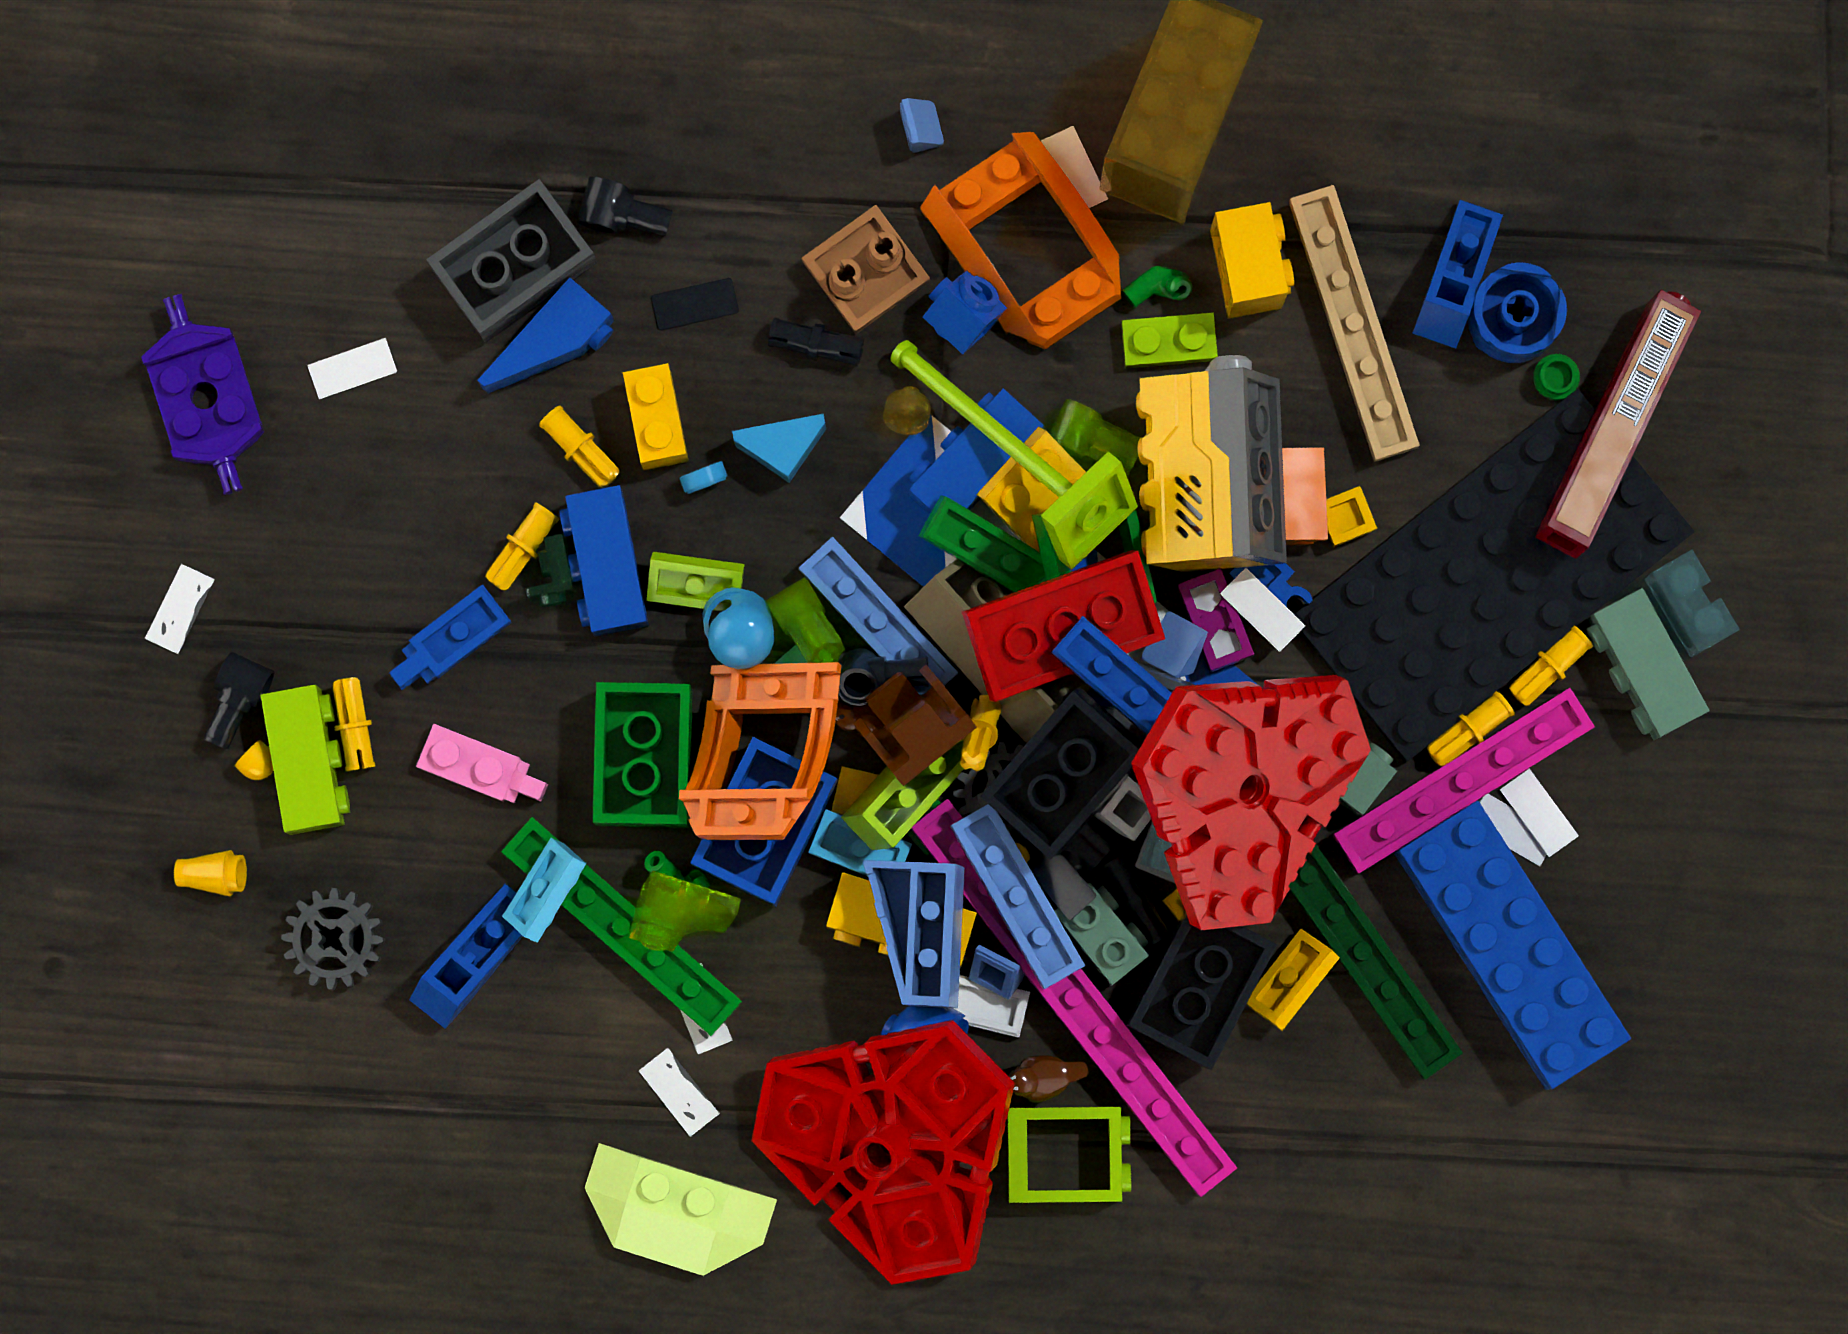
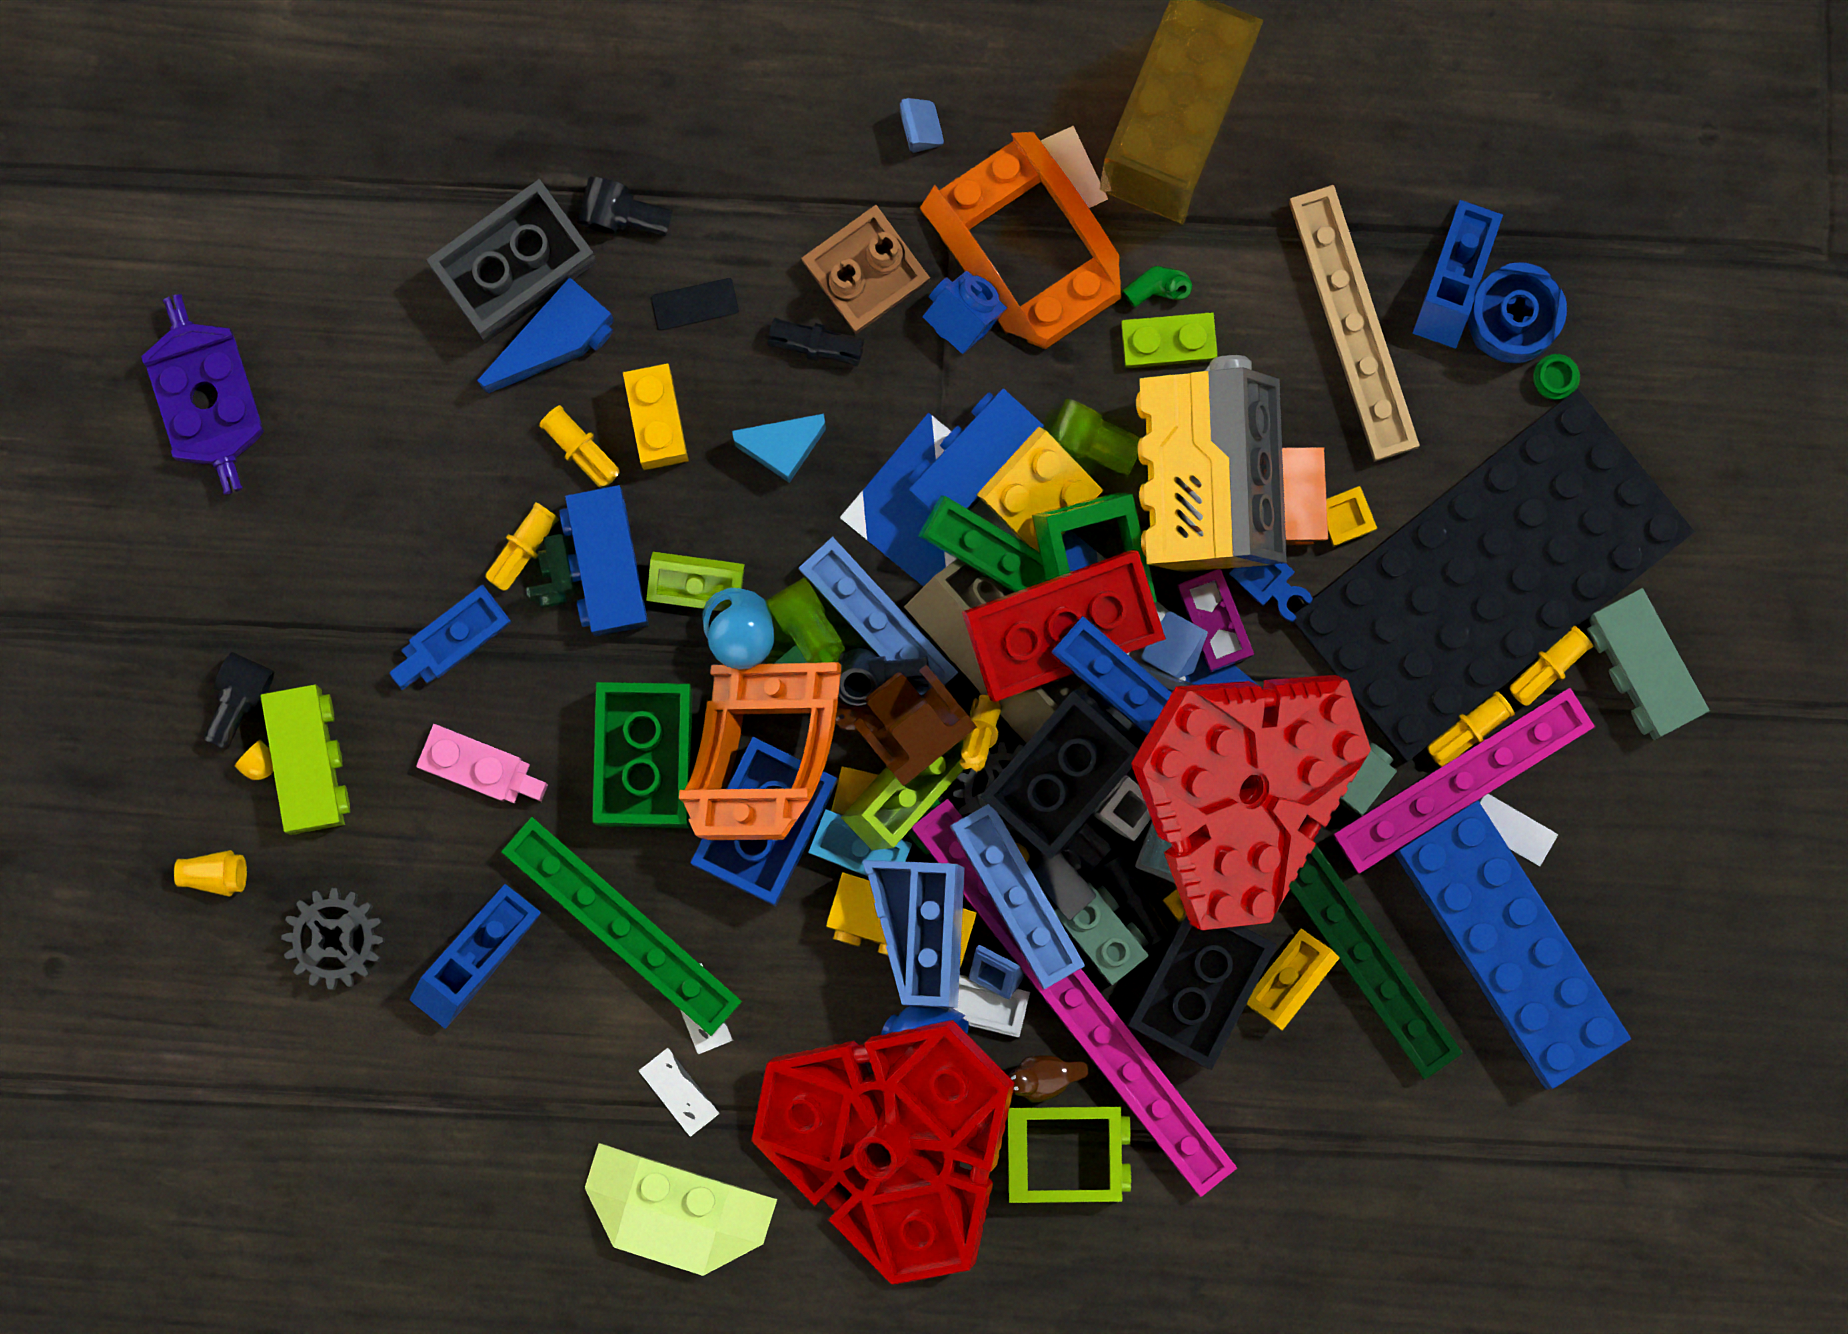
(179, 608): white sticker -> none
(352, 368): white sticker -> none
(353, 723): yellow axle -> none
(544, 890): medium azure plate -> none
(661, 863): green arm -> none
(674, 908): clear neon green arch -> none
(703, 477): dark azure tile -> none
(907, 411): clear yellow tile -> none
(1083, 511): lime tile -> none
(1250, 259): yellow brick -> none
(1262, 609): white sticker -> none
(1539, 812): white sticker -> none
(1618, 423): brick -> none
(1686, 606): clear light blue brick -> none

